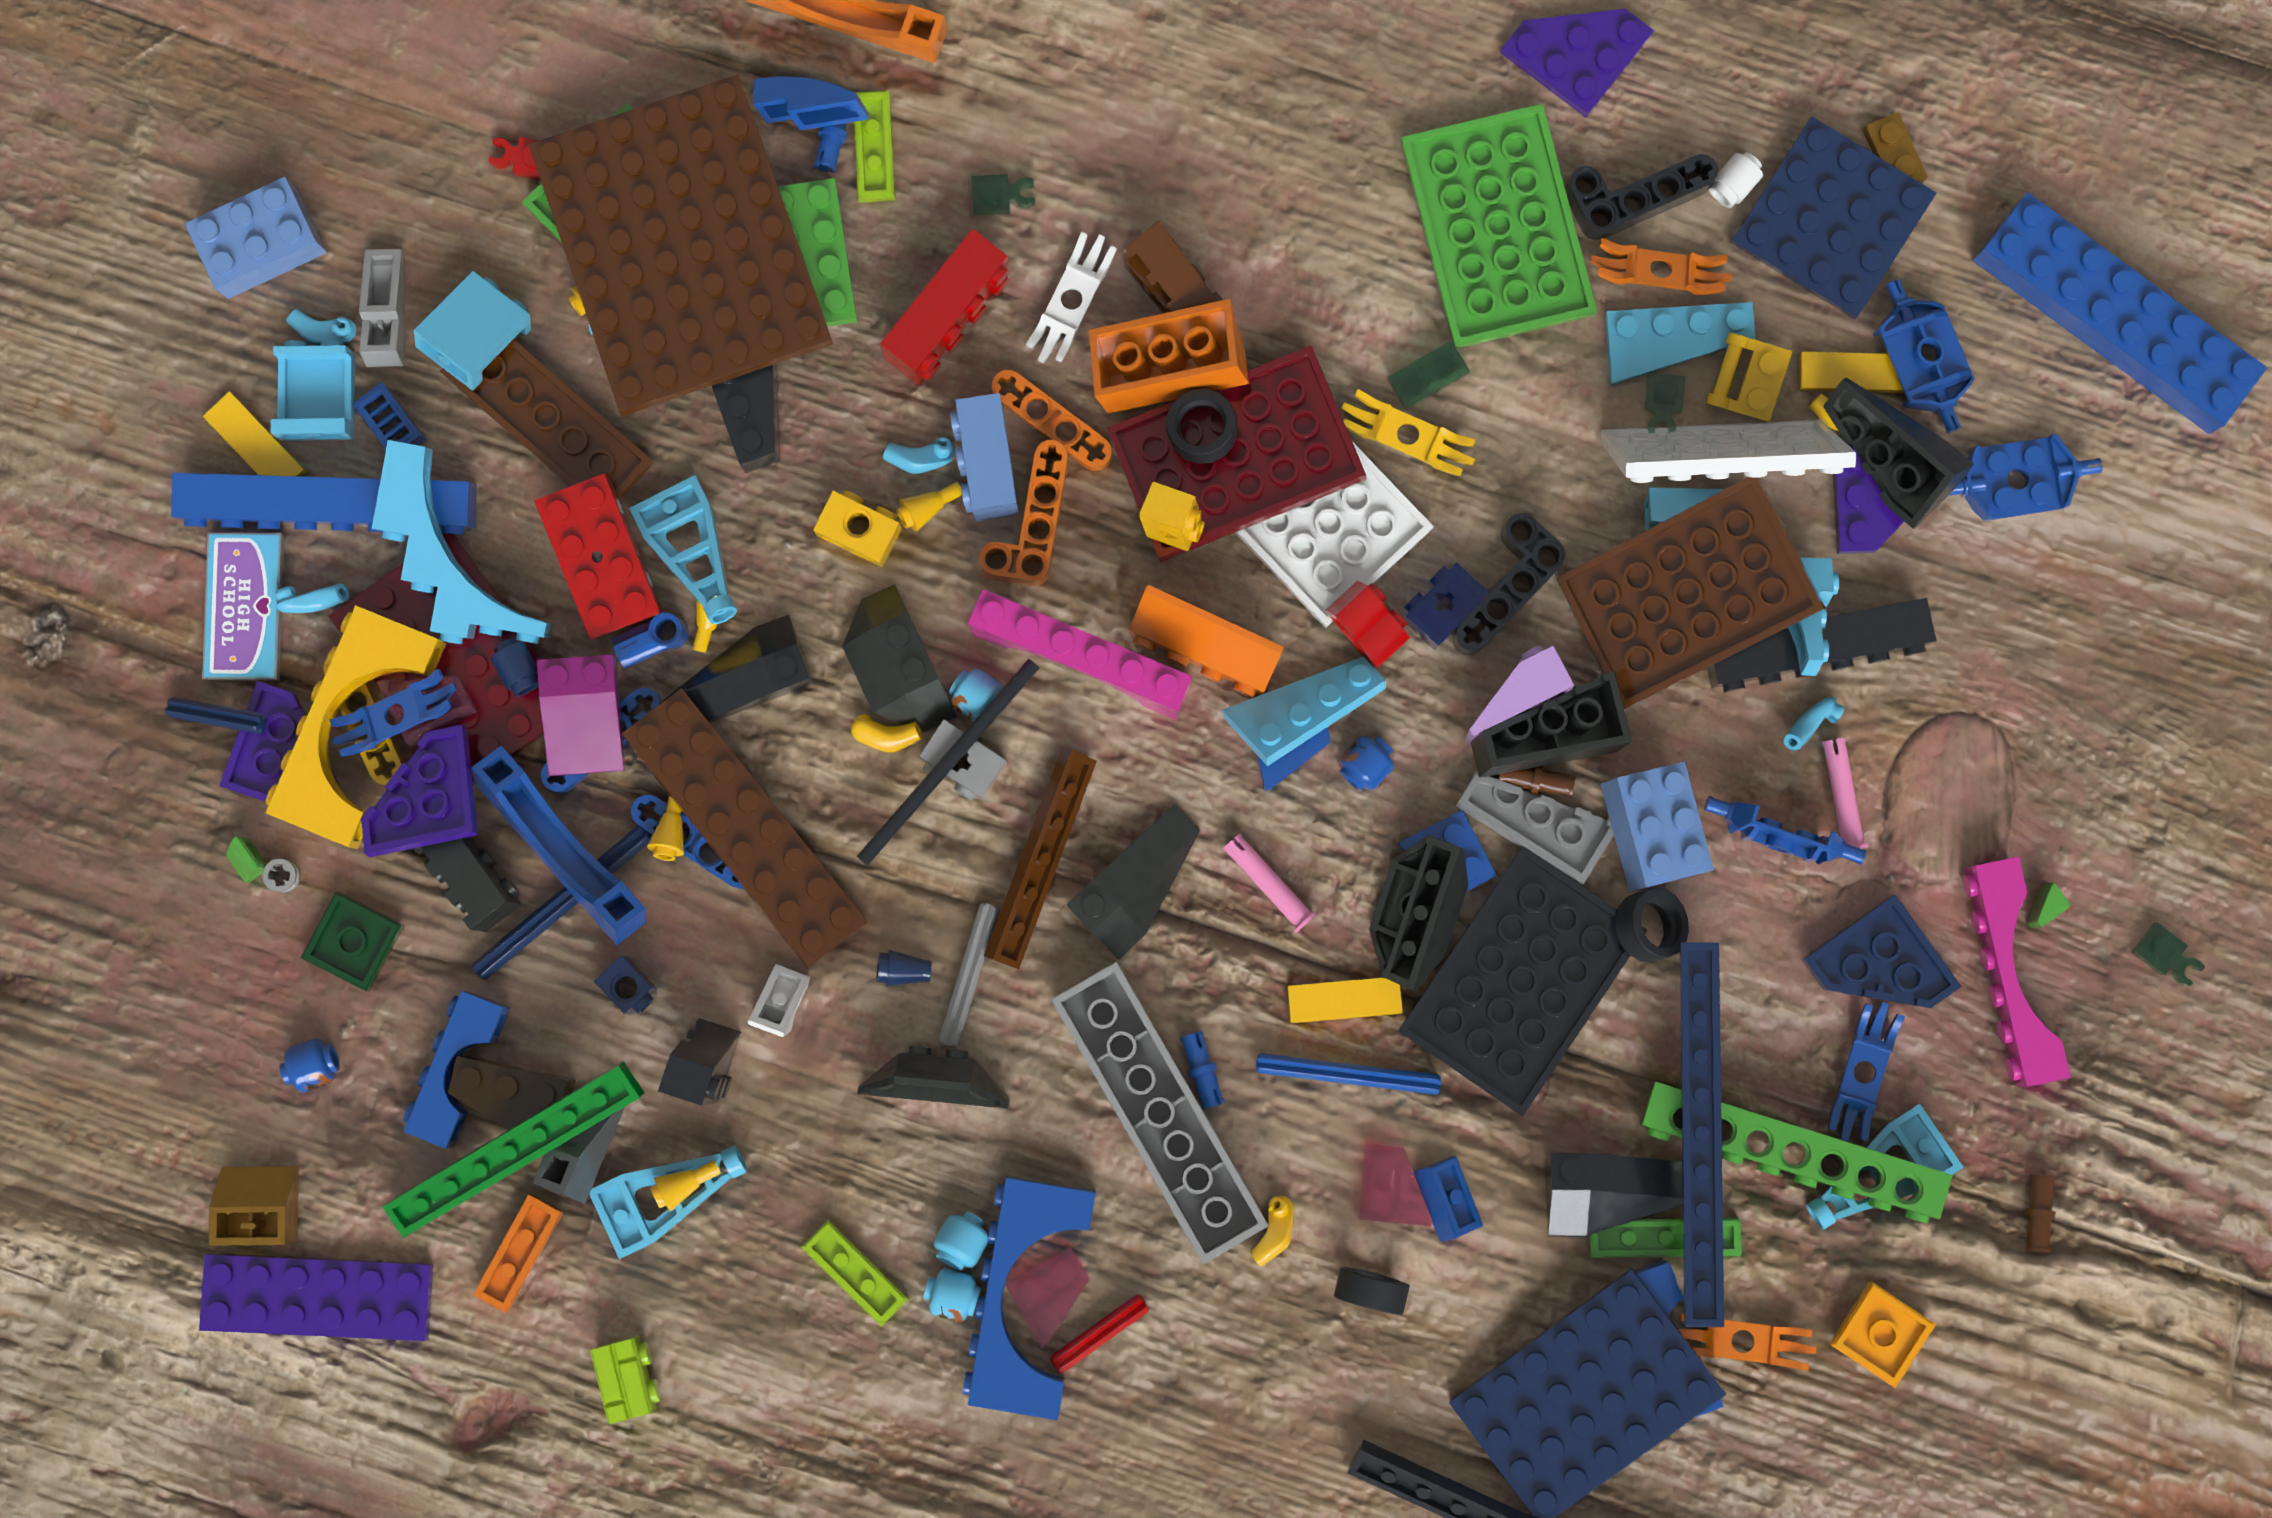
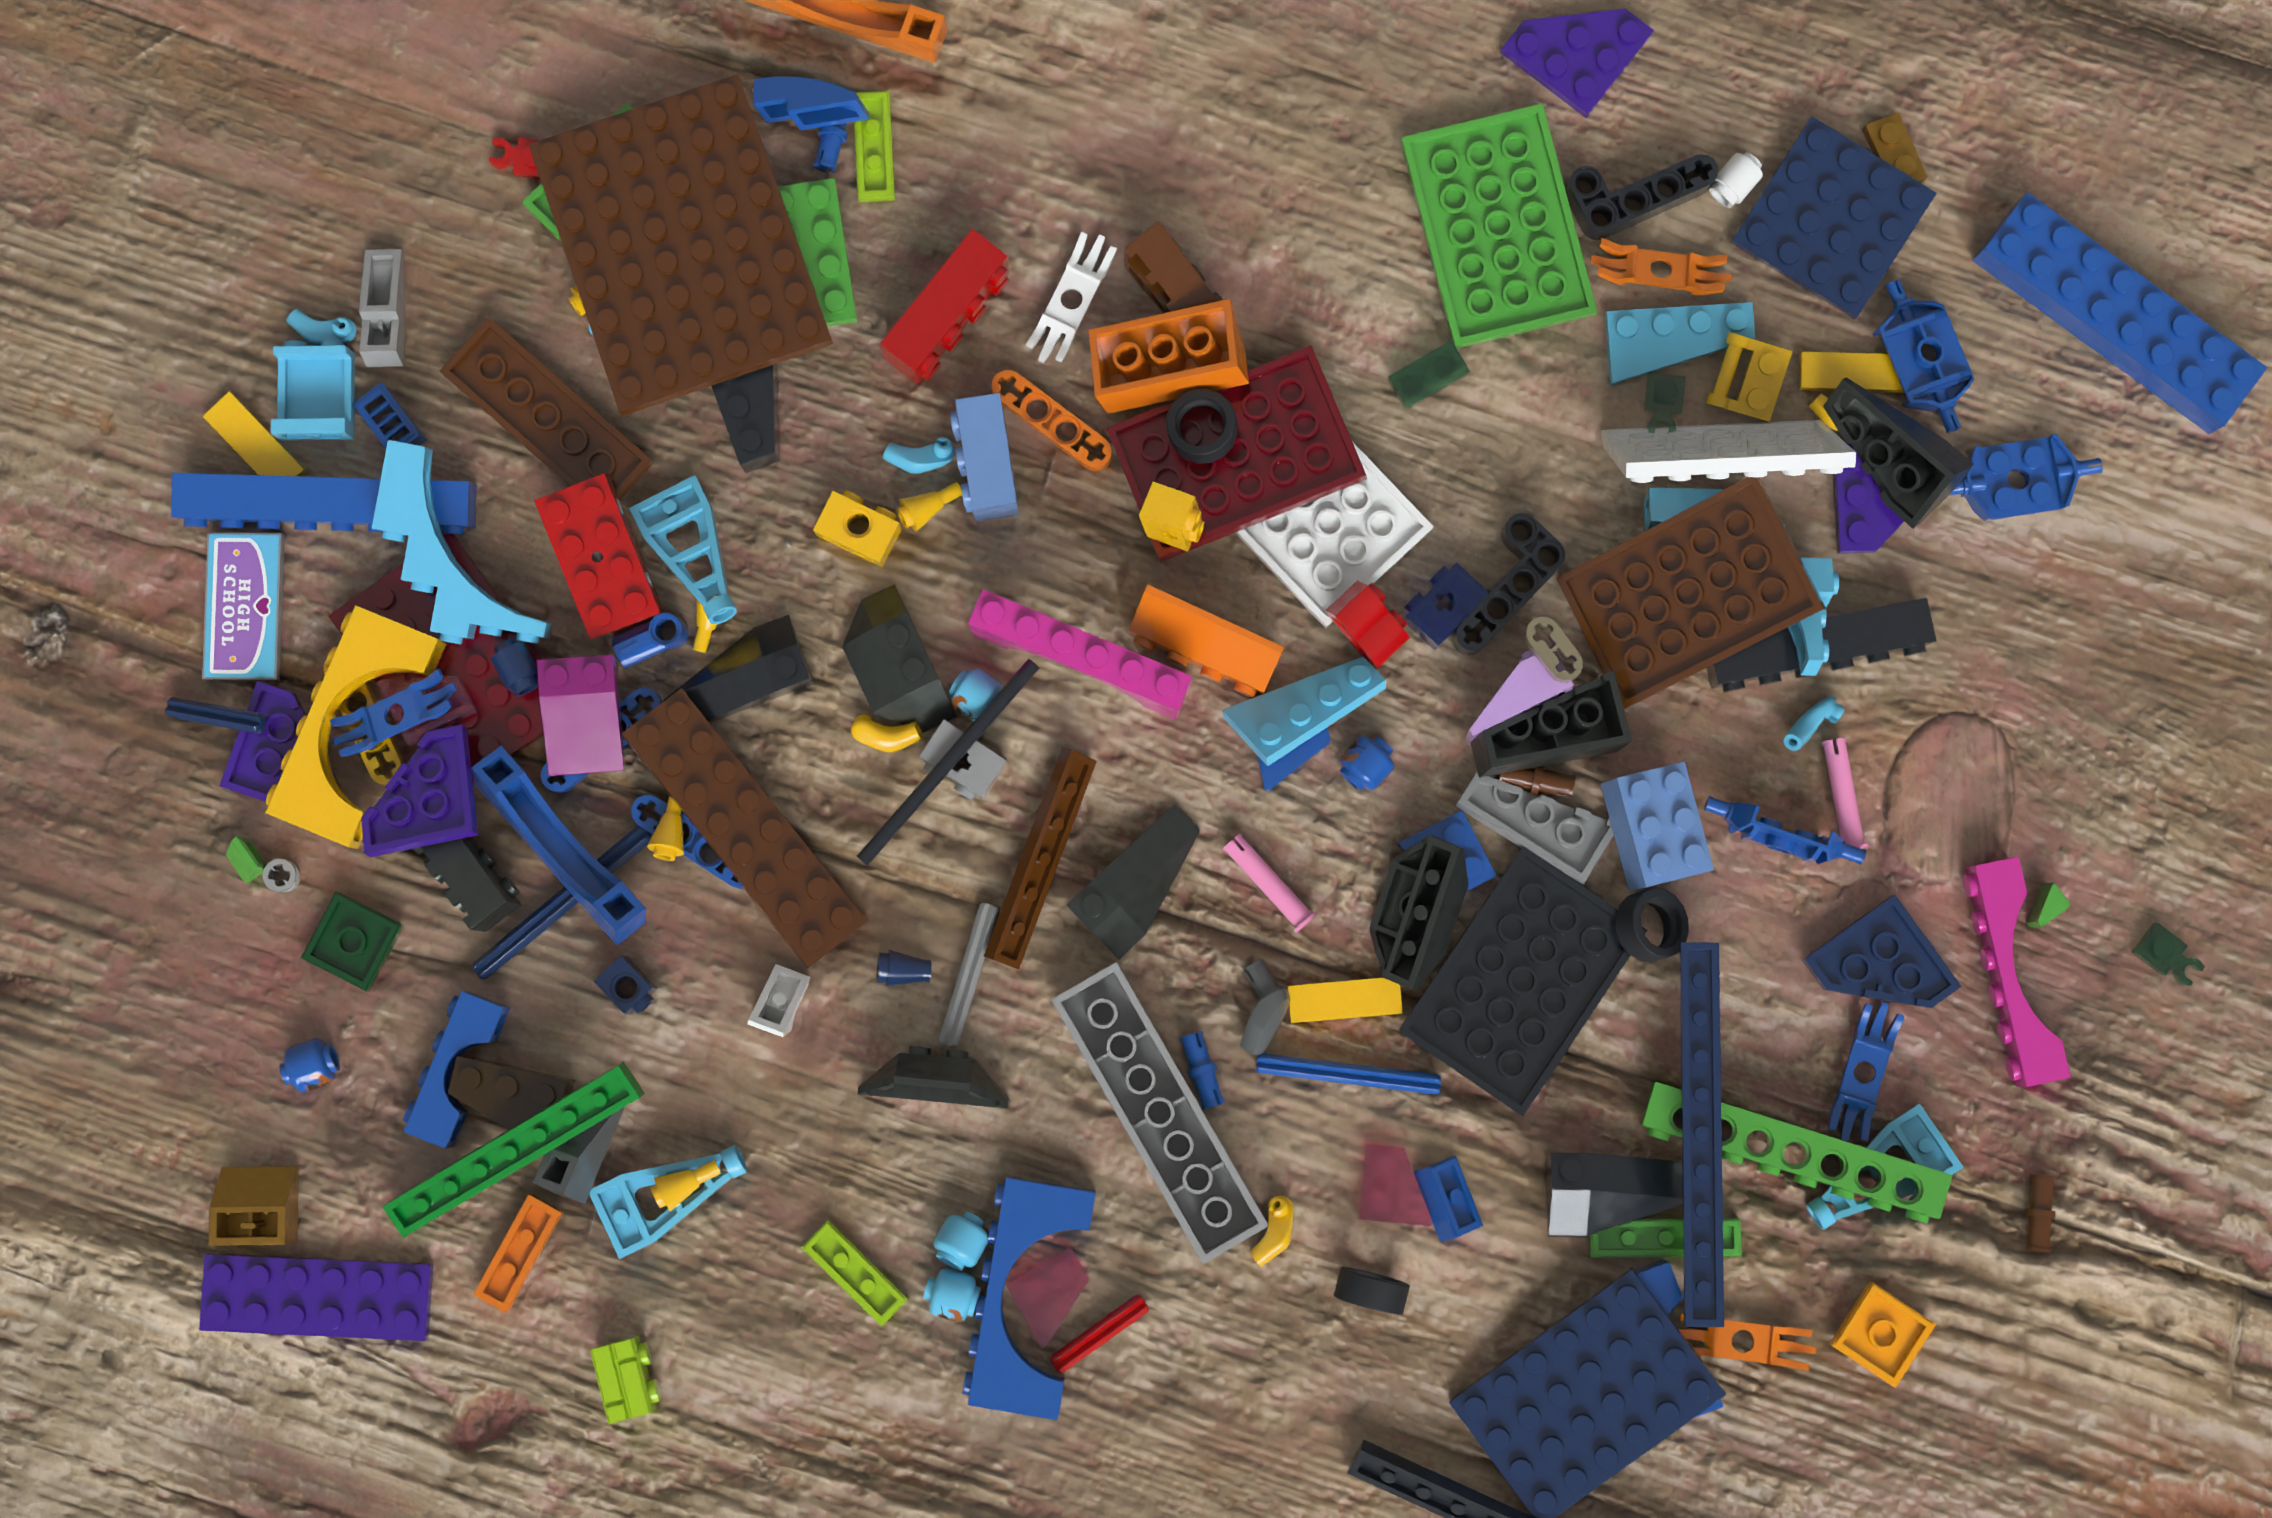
(255, 238): medium blue brick -> none
(311, 601): medium azure arm -> none
(471, 328): medium azure panel -> none
(700, 1067): black wedge -> none
(994, 194): clear green plate -> none
(1034, 513): orange beam -> none
(1269, 1011): none -> dark grey arm
(1425, 448): yellow piece -> none
(1561, 644): none -> dark tan beam

